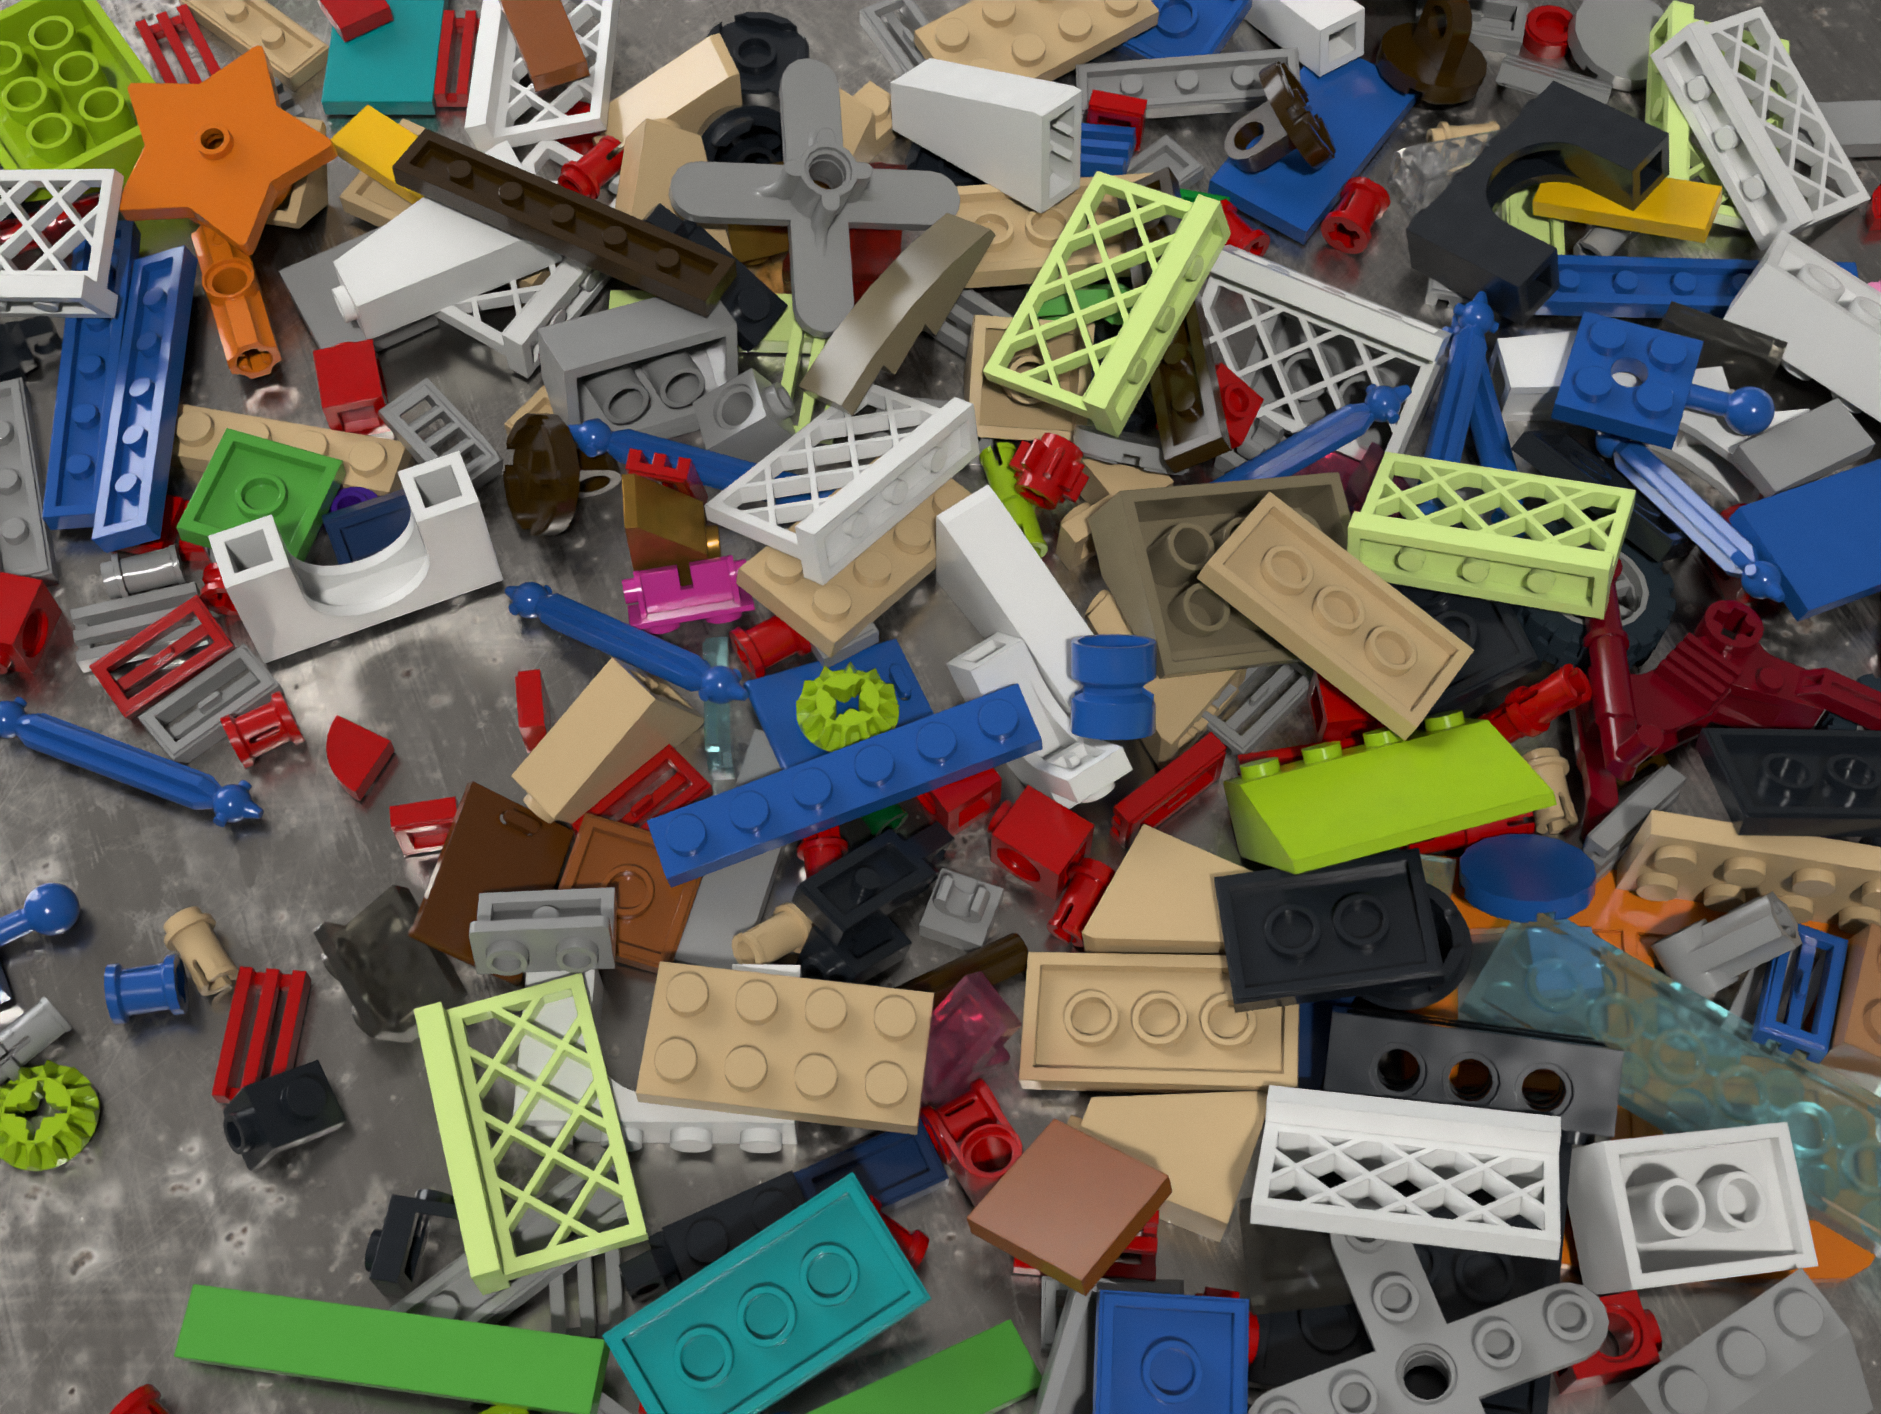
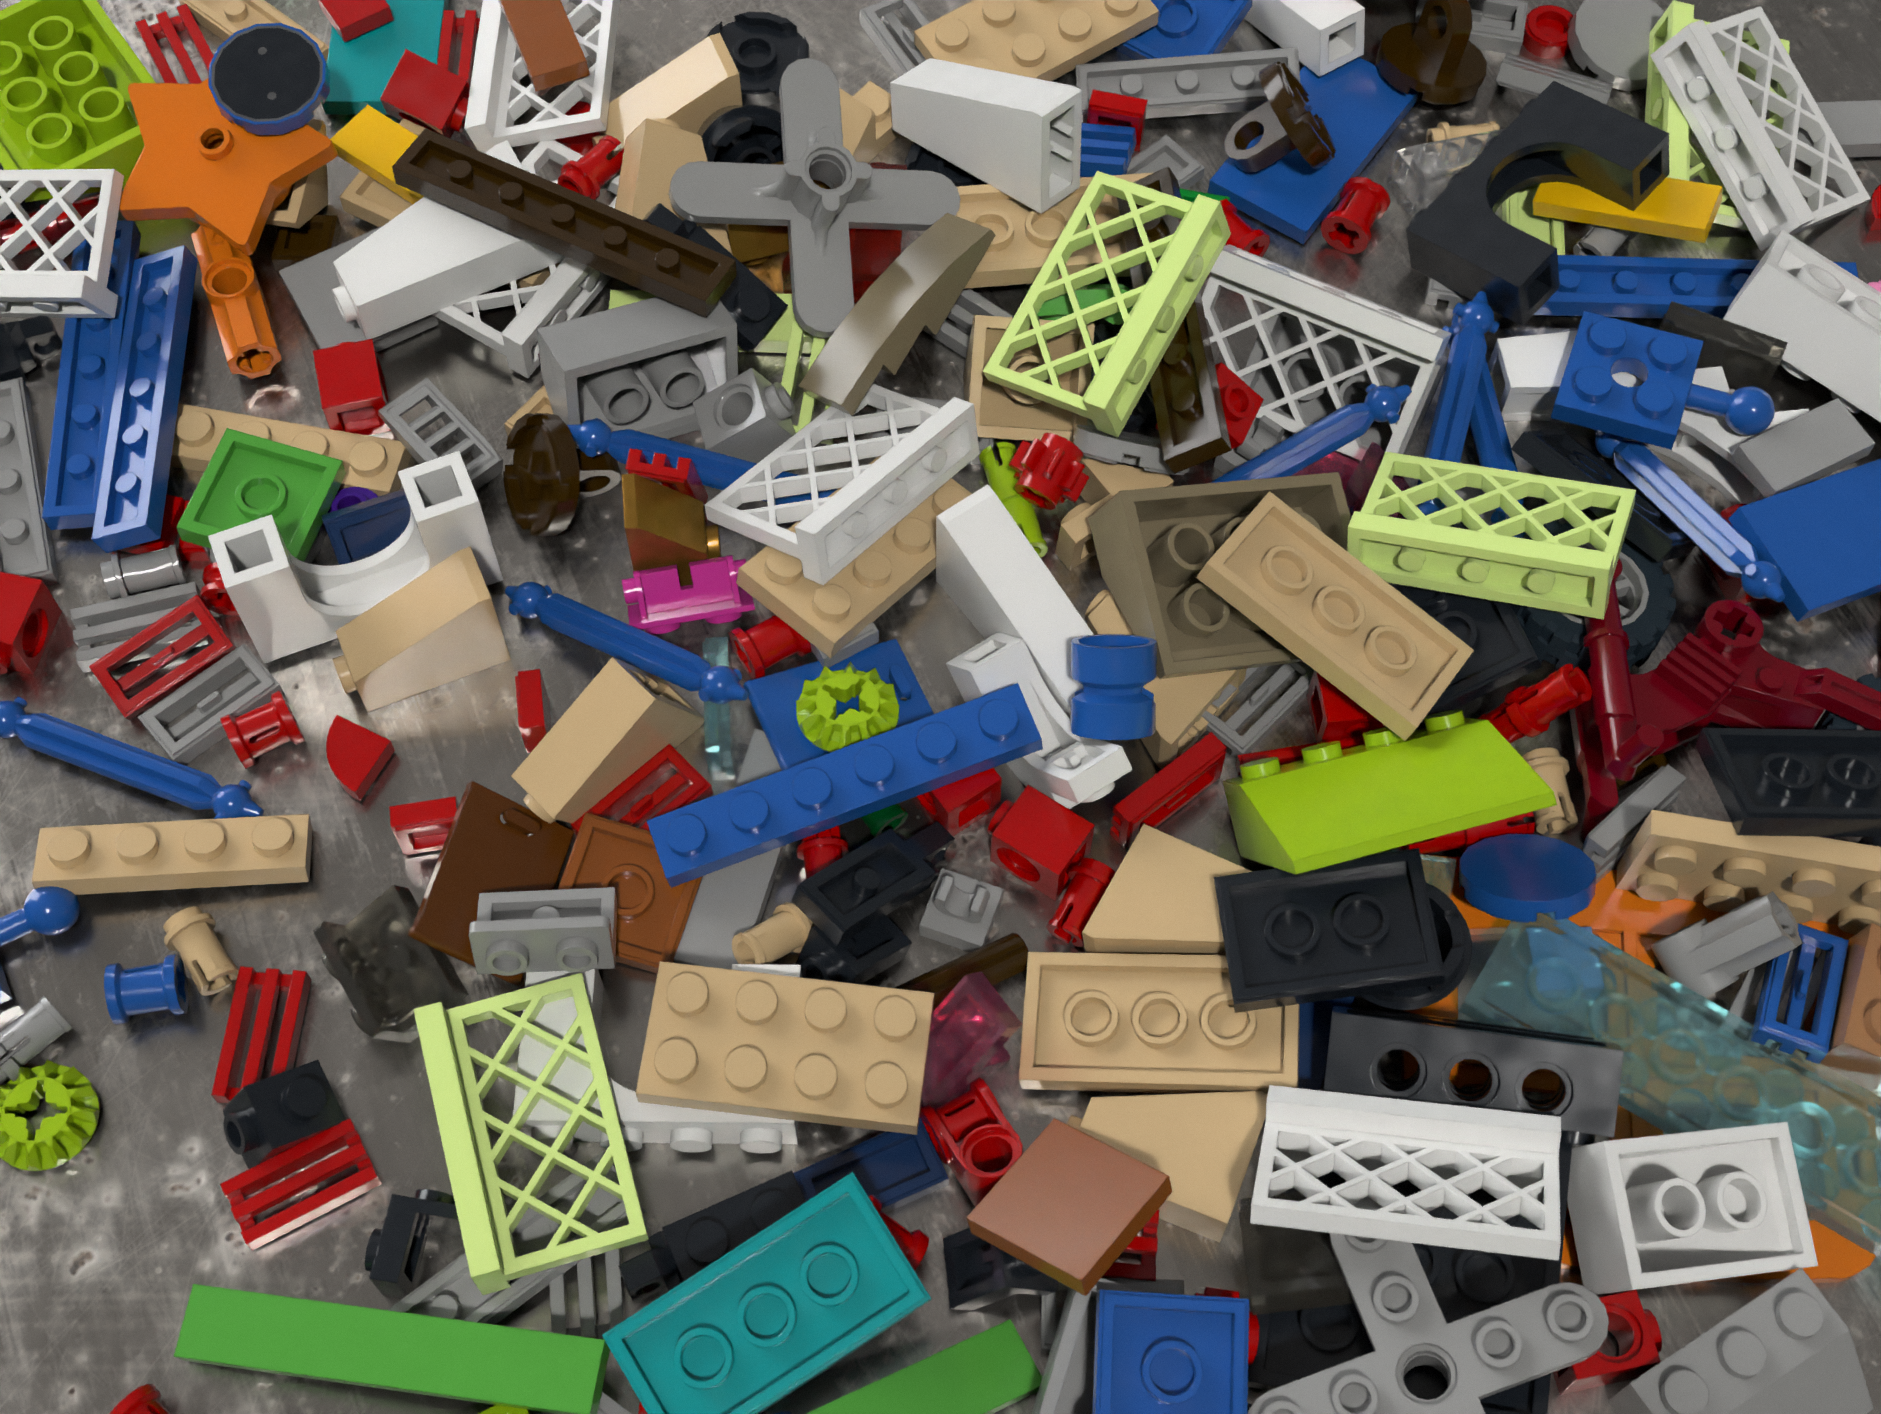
(174, 854): none -> tan plate
(269, 78): none -> black tile
(289, 1161): none -> red tile
(311, 239): none -> dark brown tile
(422, 635): none -> tan slope
(427, 95): none -> red brick
(986, 1274): none -> black bracket

